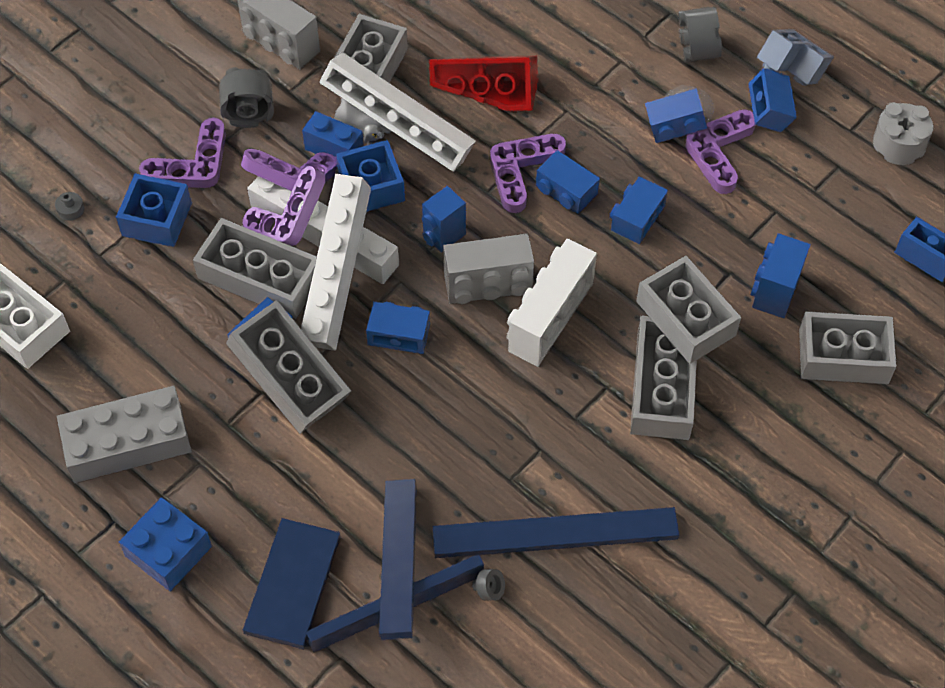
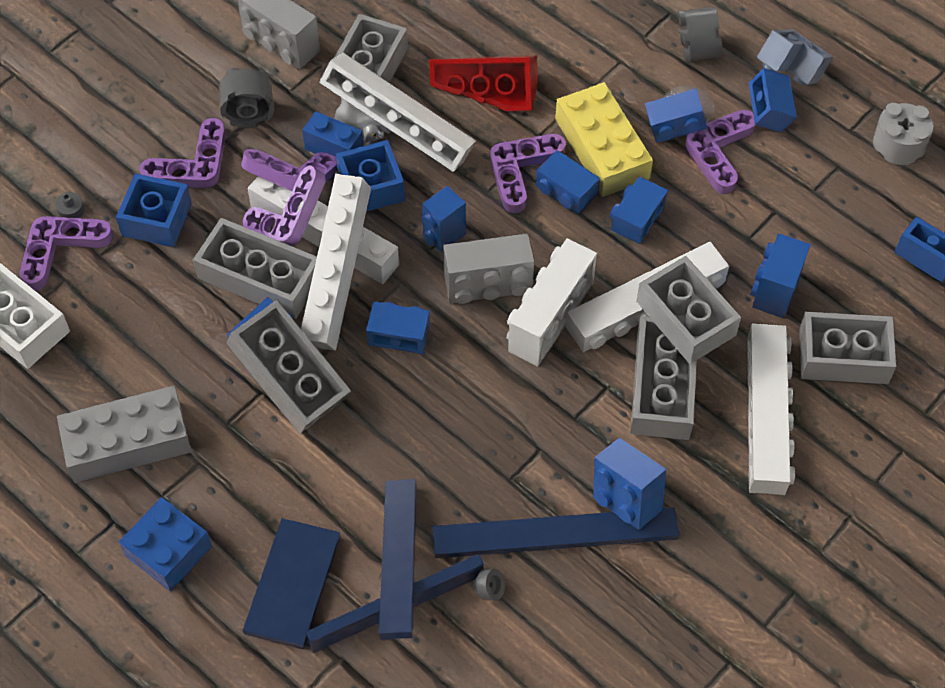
(56, 236): none -> medium lavender beam
(603, 138): none -> light yellow brick
(618, 311): none -> white brick
(629, 483): none -> blue brick
(768, 410): none -> white brick

